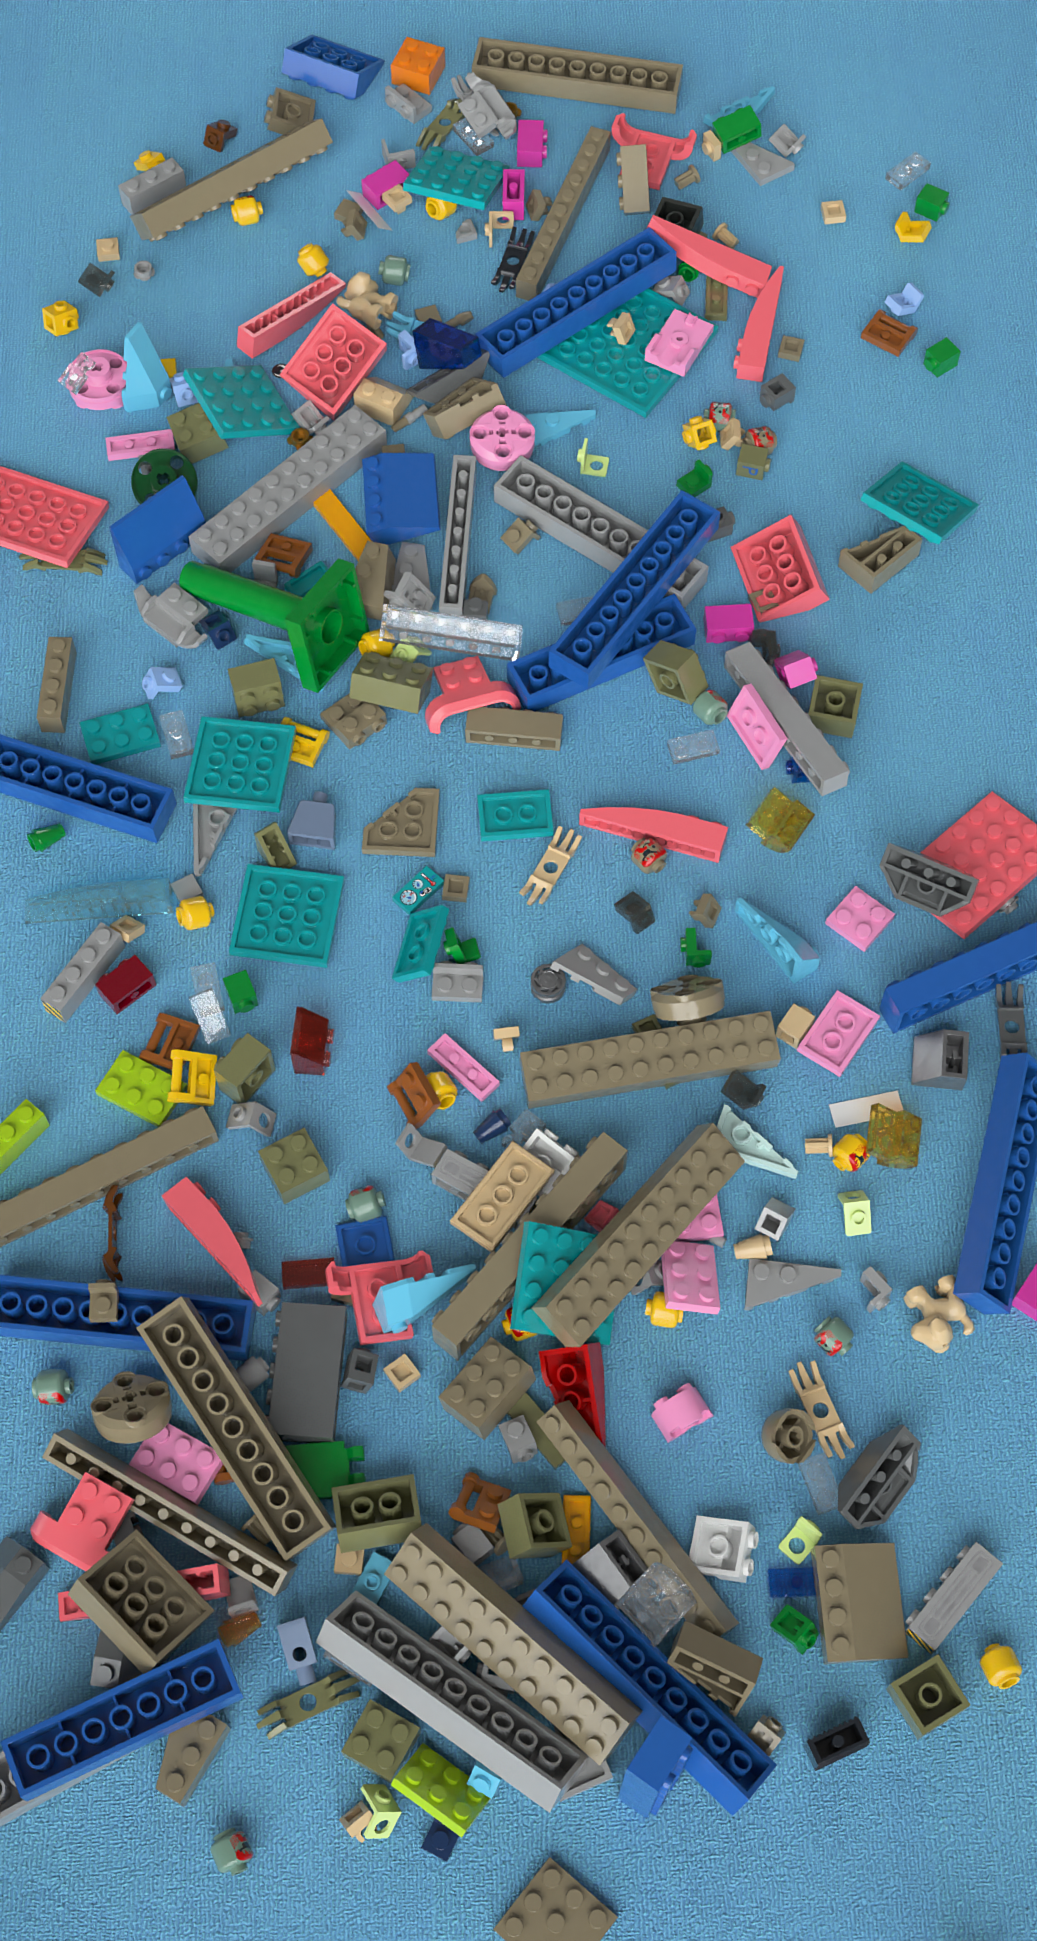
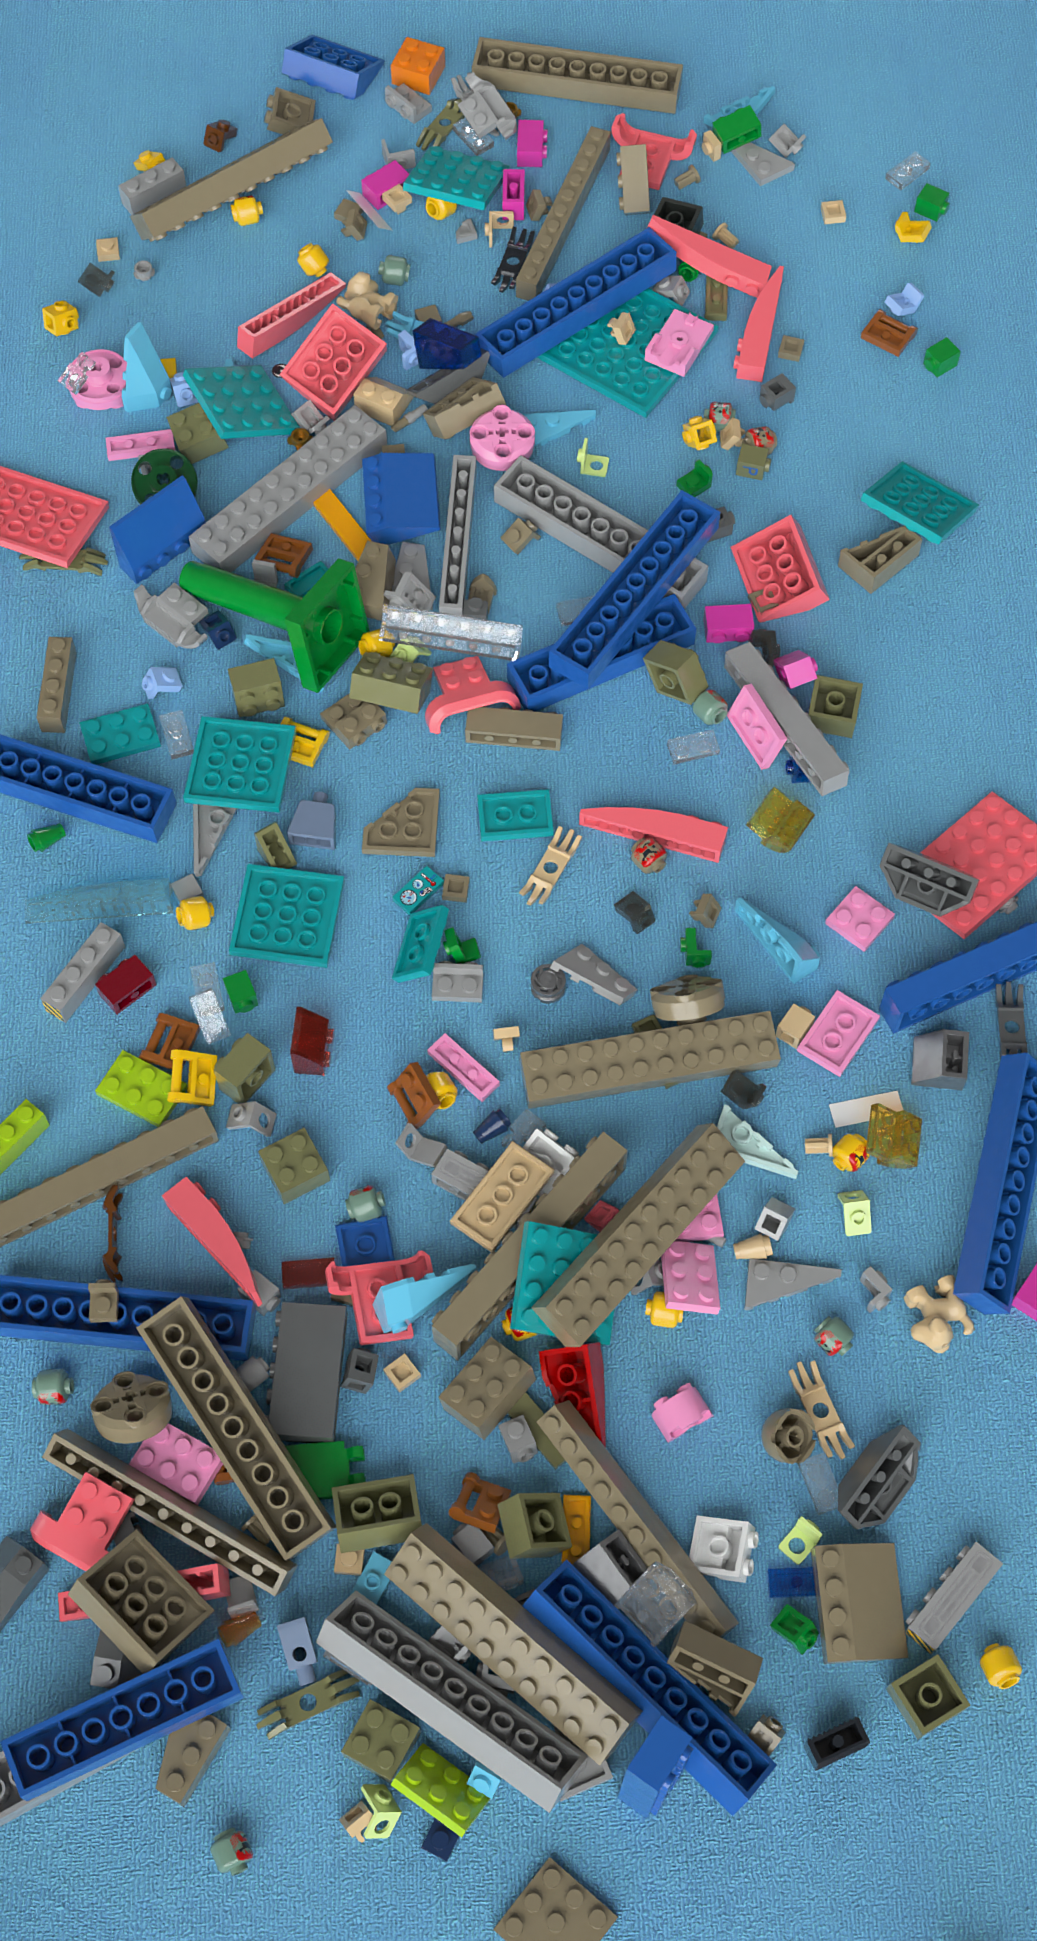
(128, 928): tan plate -> none

